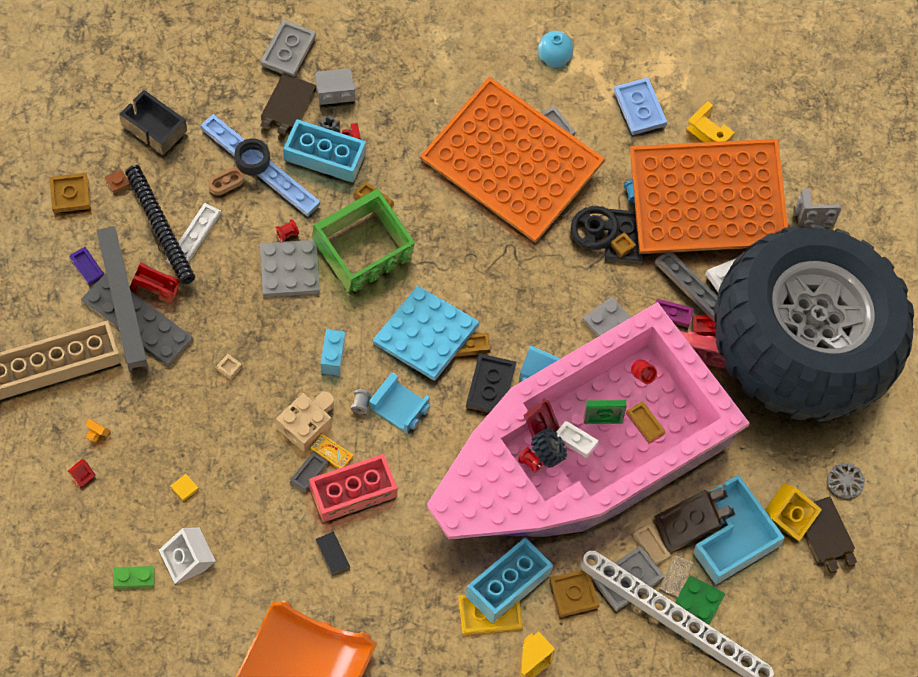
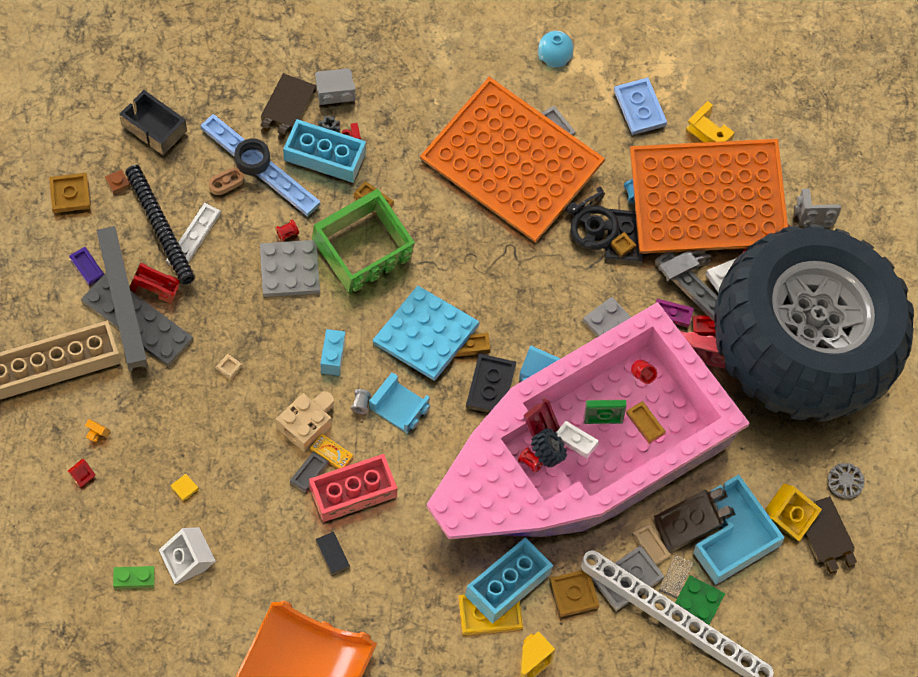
(288, 48): light grey plate -> none
(574, 208): none -> black piece
(684, 263): none -> flat silver arm

